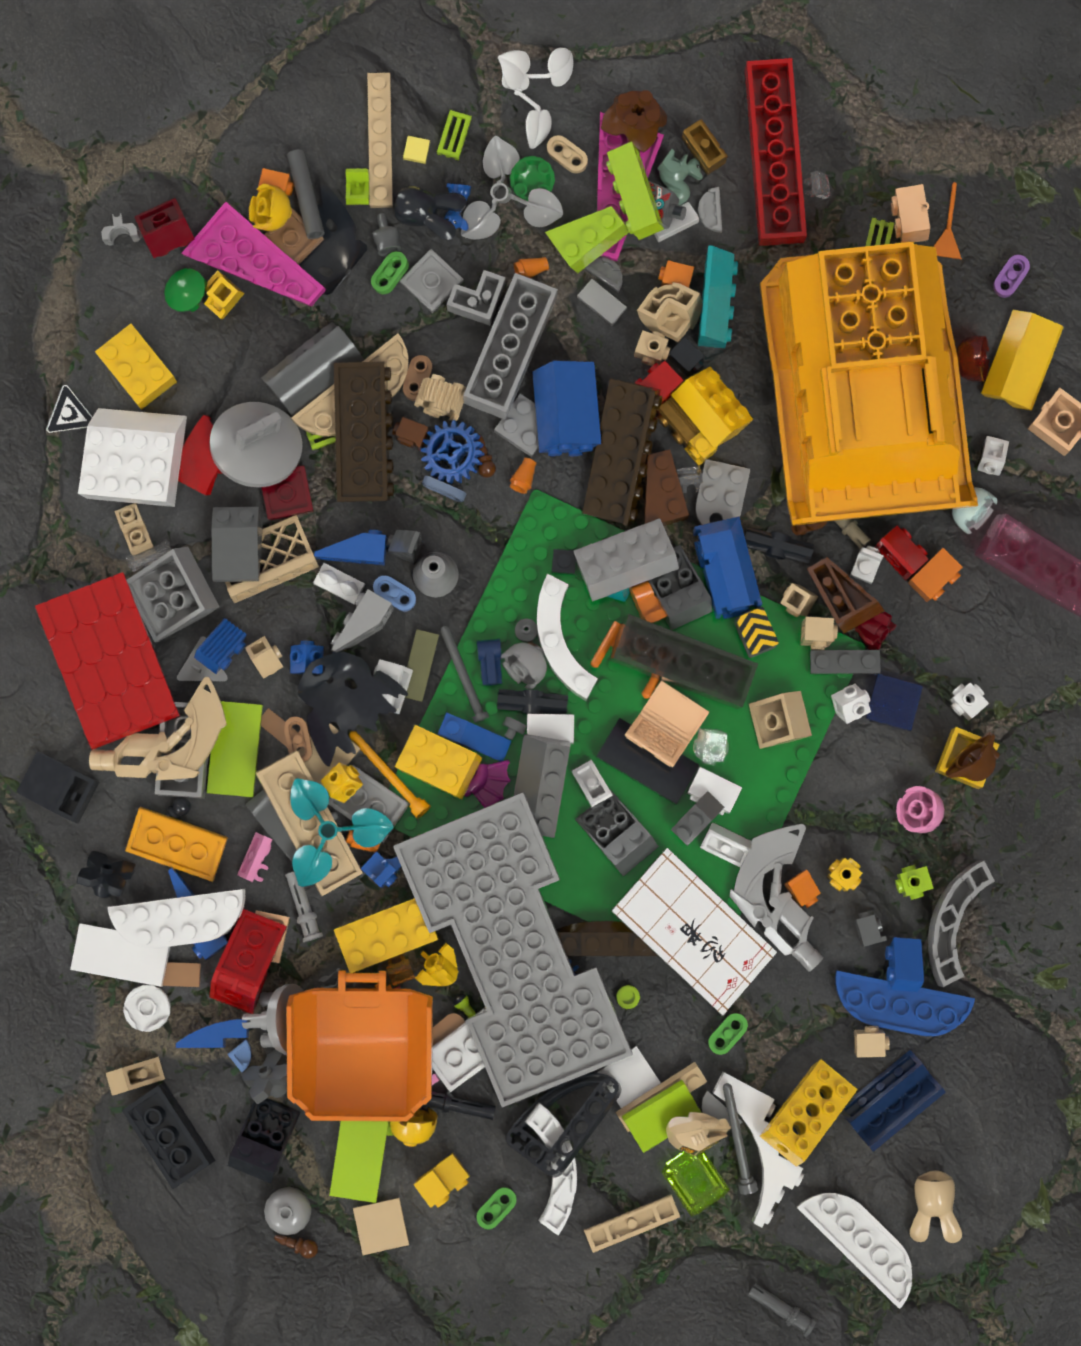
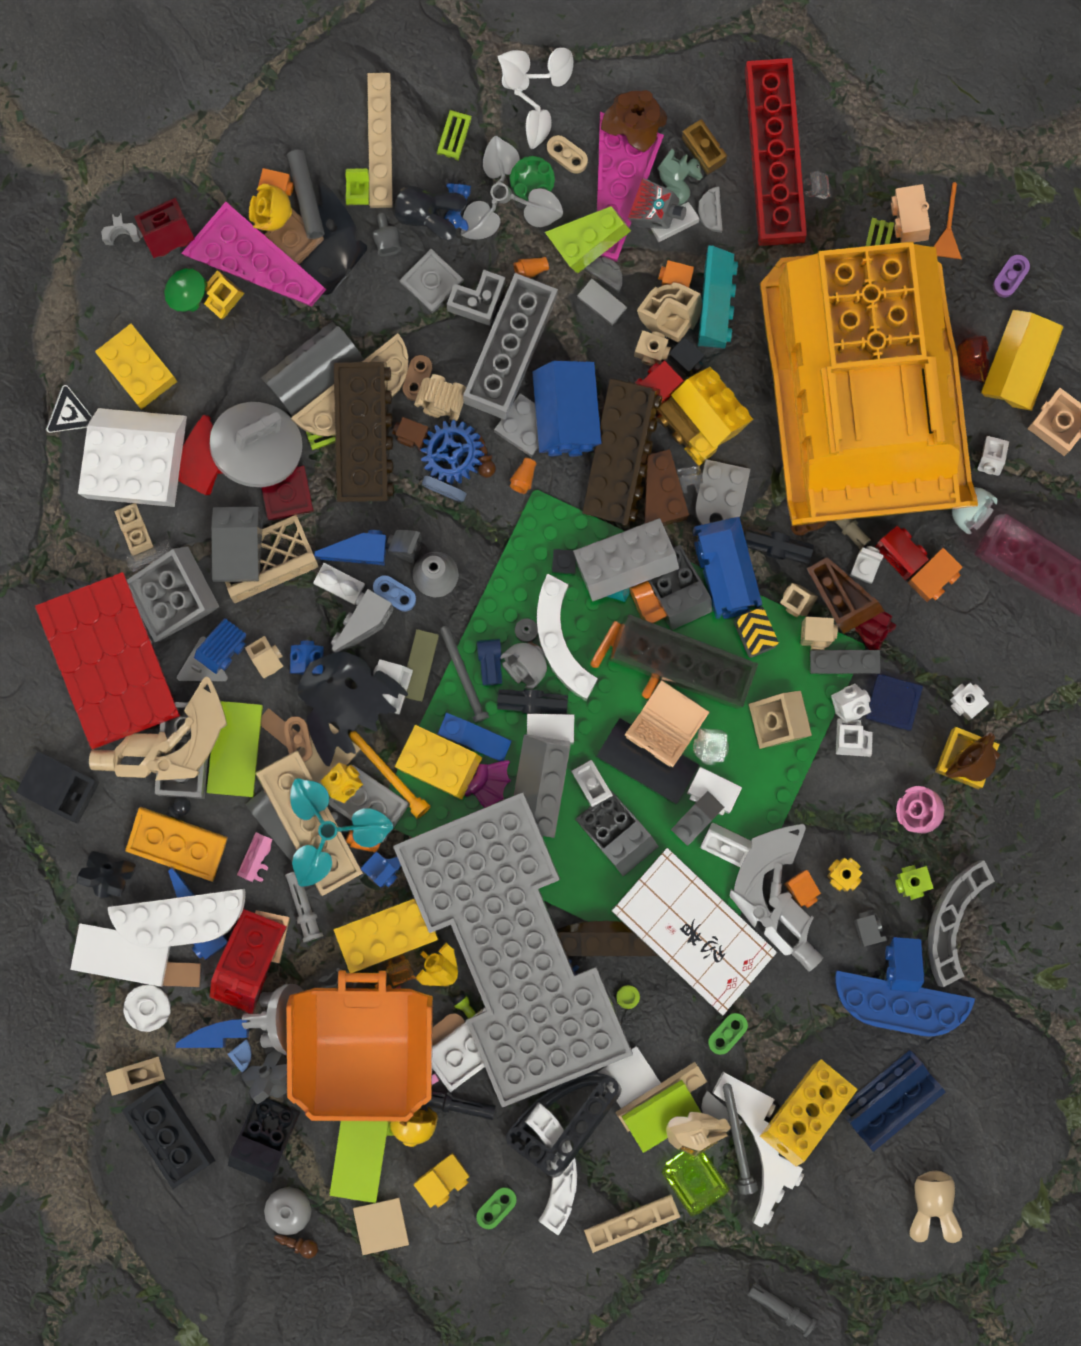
(388, 273): bright green plate -> none
(416, 149): light yellow tile -> none
(513, 727): dark grey tile -> none
(634, 191): lime brick -> none
(852, 739): none -> white brick
(862, 1242): white plate -> none
(870, 1042): tan brick -> none

